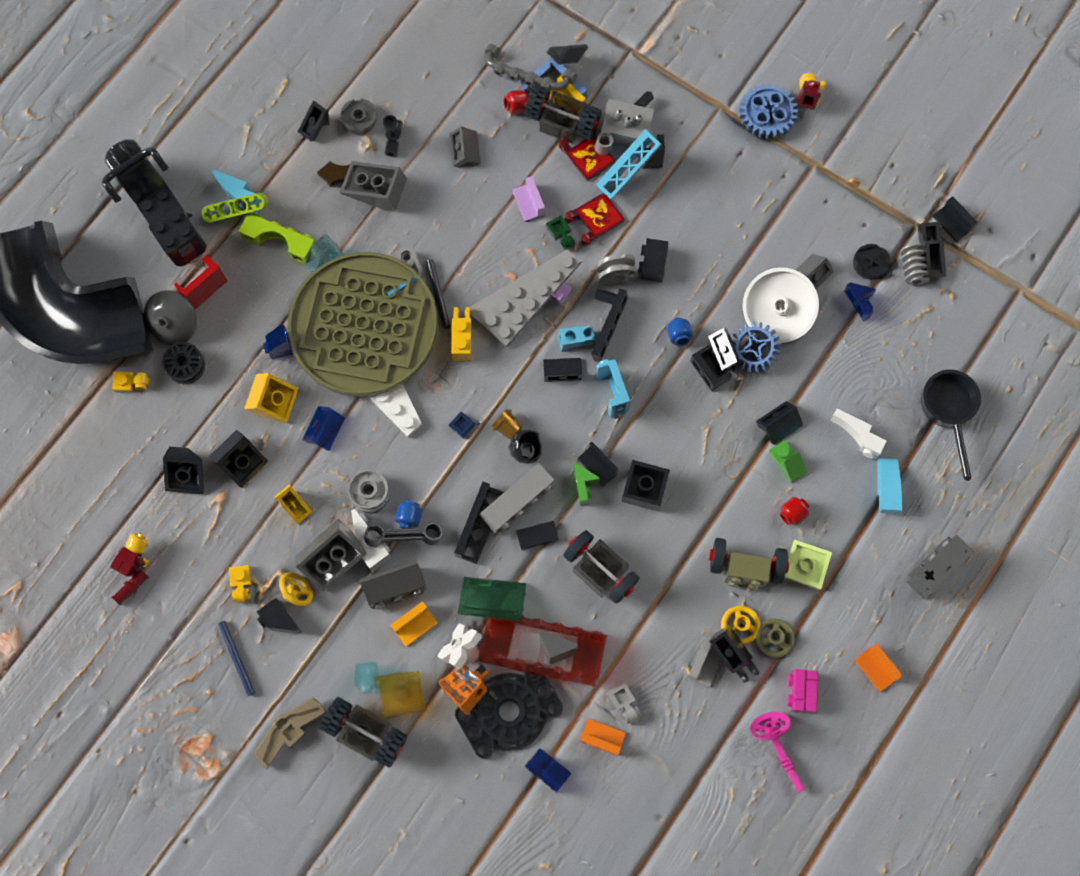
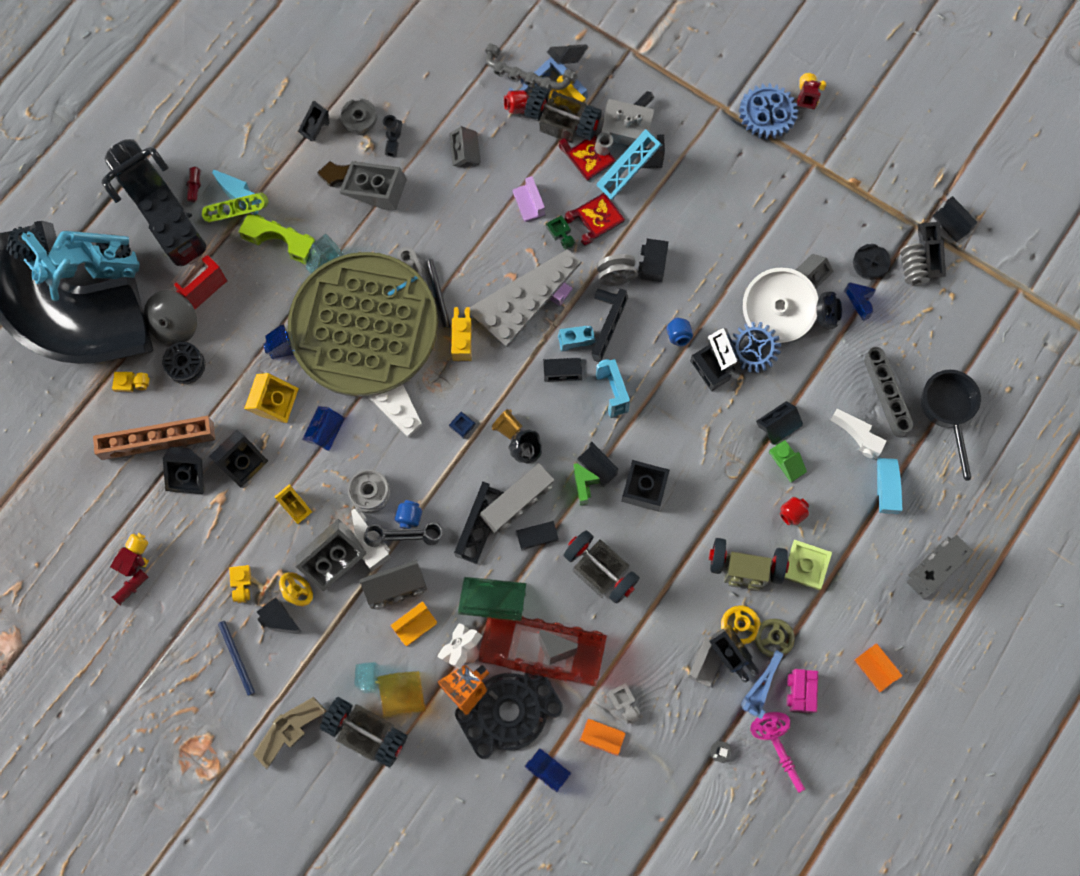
(104, 260): none -> medium azure piece
(154, 437): none -> nougat brick
(193, 184): none -> dark red axle
(720, 751): none -> dark grey tile
(756, 697): none -> medium blue hinge
(829, 310): none -> black tile
(889, 382): none -> dark grey beam

